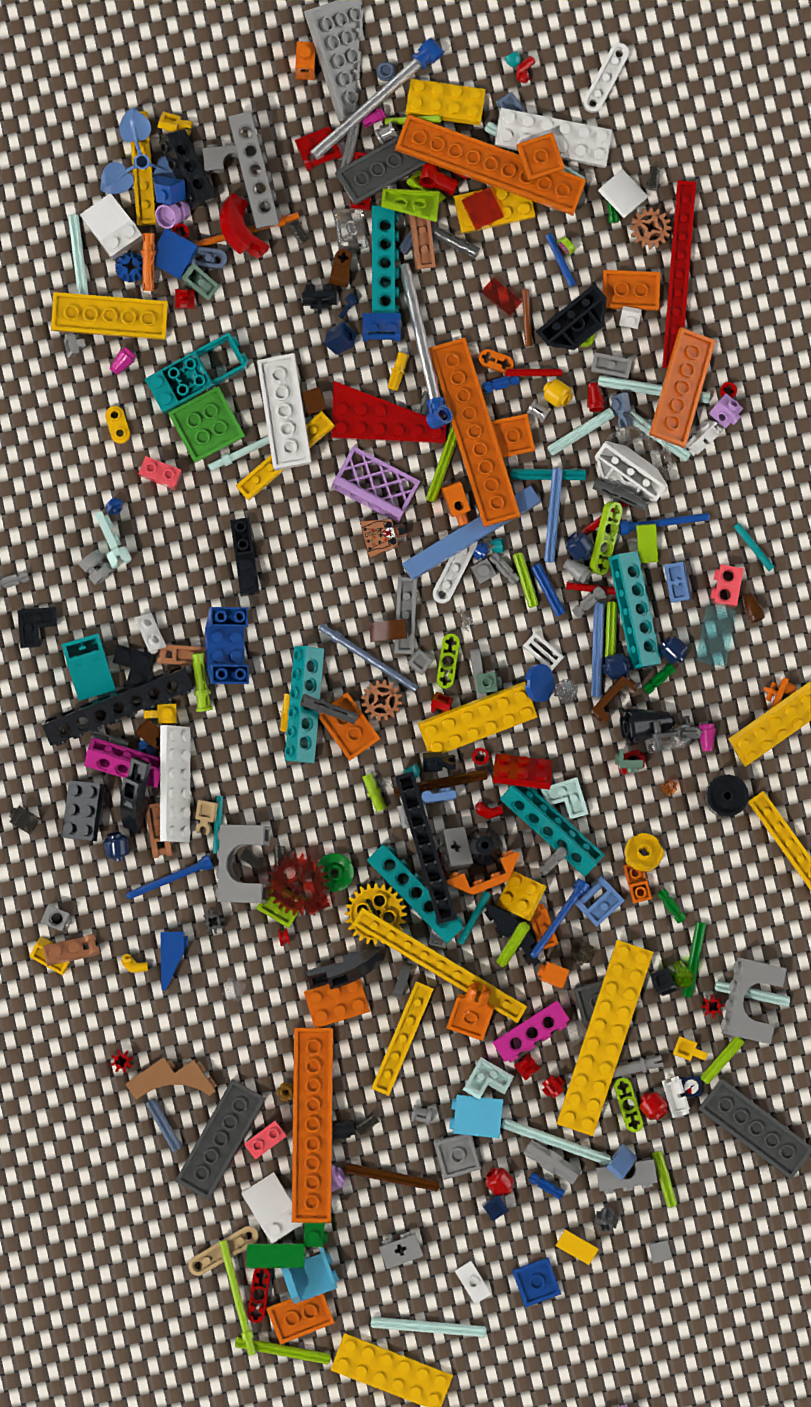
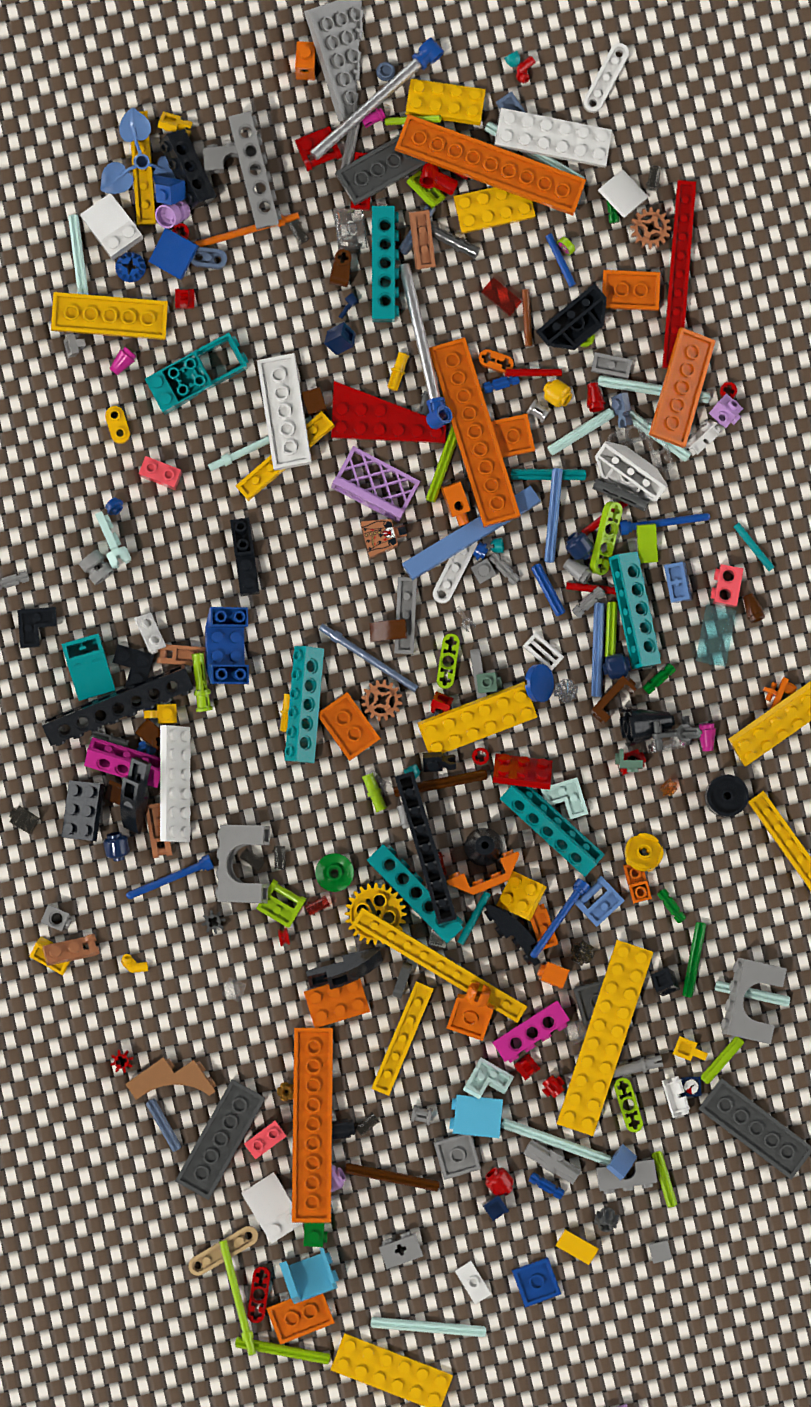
(113, 792): none -> reddish brown panel
(148, 261): orange pin -> none
(172, 951): blue slope -> none
(200, 282): sand green slope -> none
(206, 424): bright green plate -> none
(206, 813): tan plate -> none
(219, 799): teal bar -> none
(235, 230): red arch -> none
(276, 1255): green slope -> none
(316, 886): clear red gear -> none
(319, 299): black hips -> none
(321, 706): dark grey pin -> none
(381, 322): blue plate -> none
(387, 133): light grey bush -> none
(412, 202): lime wing -> none
(420, 662): light grey tile -> none
(443, 795): medium blue plate -> none
(457, 840): light grey brick -> none
(482, 208): clear red piece -> none
(486, 812): red arm -> none
(513, 944): lime axle -> none
(525, 580): lime axle -> none
(540, 156): orange plate -> none
(553, 860): light grey axle -> none
(630, 317): white plate -> none
(653, 1106): red head -> none
(673, 650): dark blue head -> none
(683, 975): clear neon green cone -> none
(712, 1000): red gear -> none

